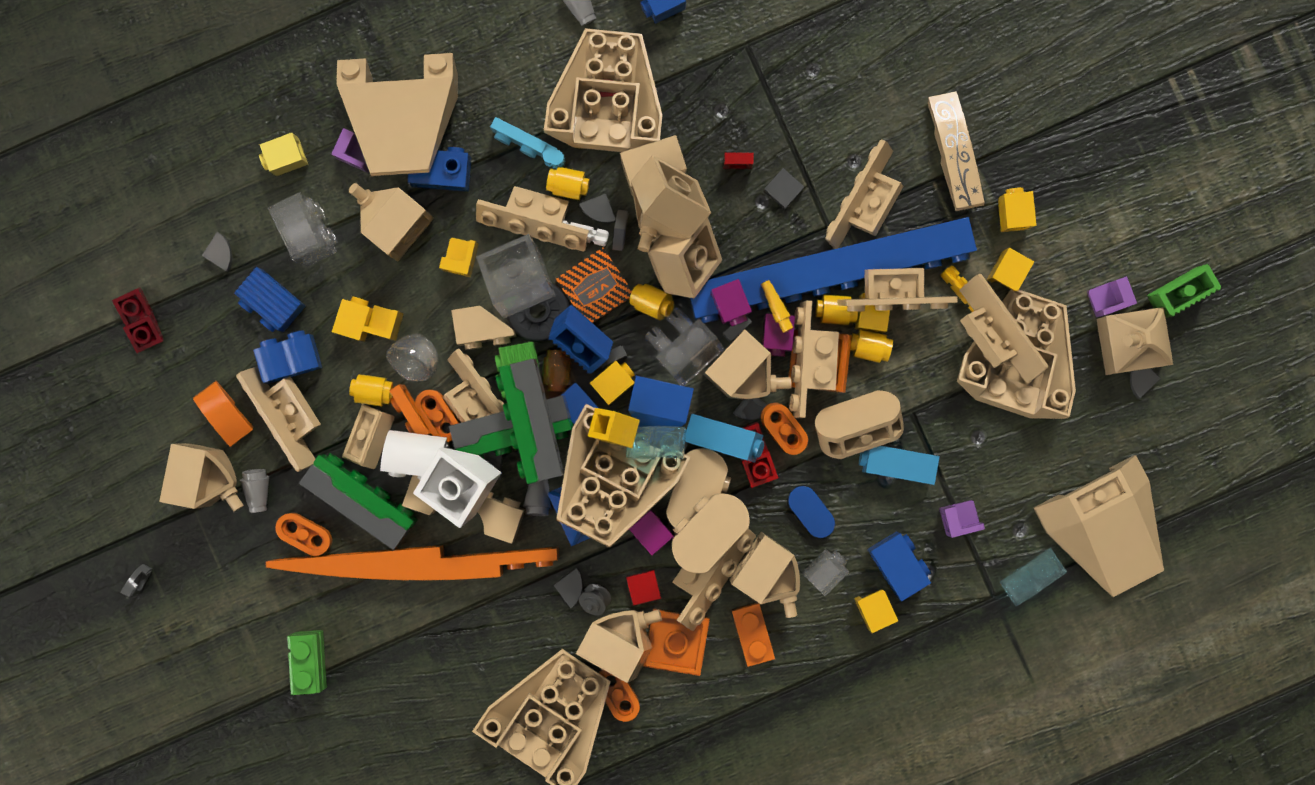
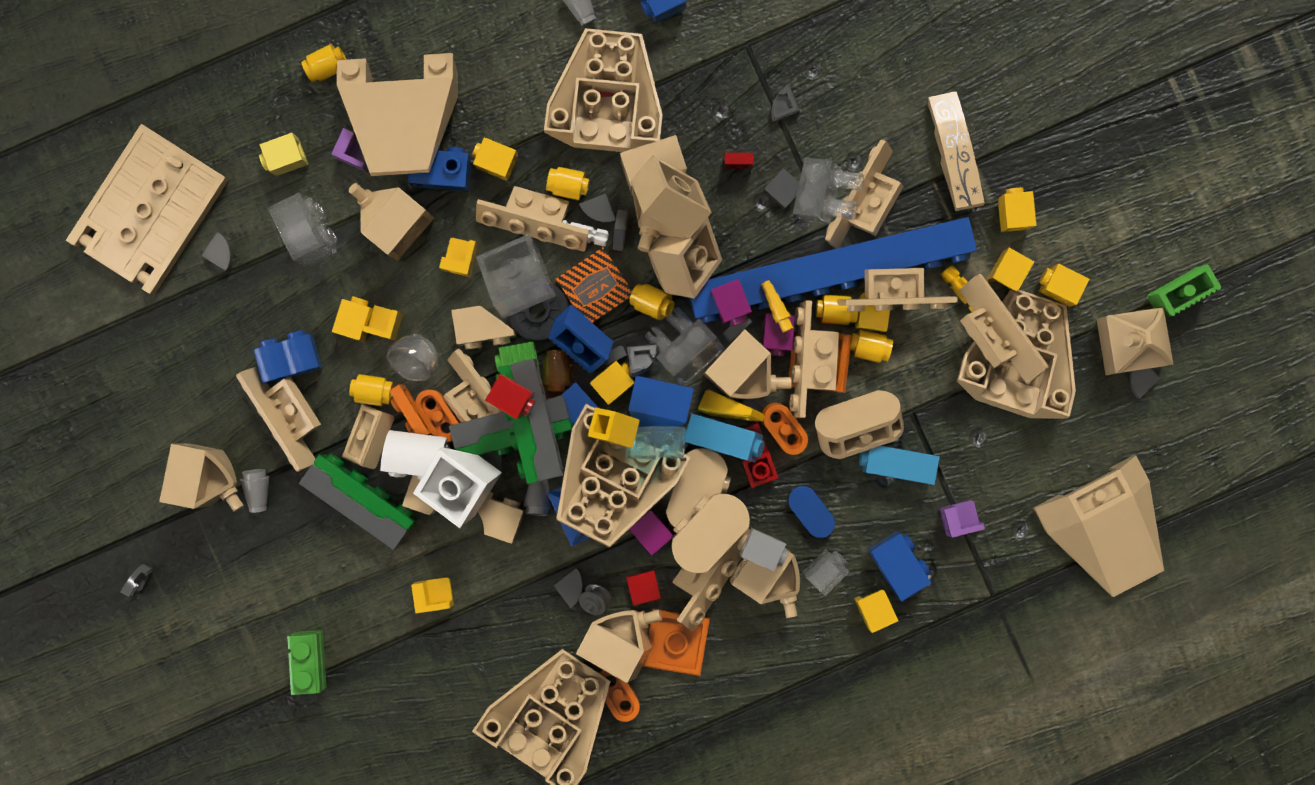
(138, 320): dark red slope -> none
(147, 209): none -> tan door
(222, 413): orange slope -> none
(269, 300): blue brick -> none
(304, 535): orange plate -> none
(322, 63): none -> yellow brick
(416, 563): orange slope -> none
(432, 595): none -> yellow panel
(494, 158): none -> yellow brick
(511, 397): none -> red brick
(529, 144): medium azure hinge -> none
(640, 359): none -> dark grey tile
(721, 406): none -> yellow slope
(753, 634): orange plate -> none
(764, 550): none -> light grey brick
(784, 105): none -> dark grey tile
(818, 191): none -> clear brick
(1033, 577): clear light blue slope -> none
(1063, 284): none -> yellow brick
(1111, 297): medium lavender panel -> none

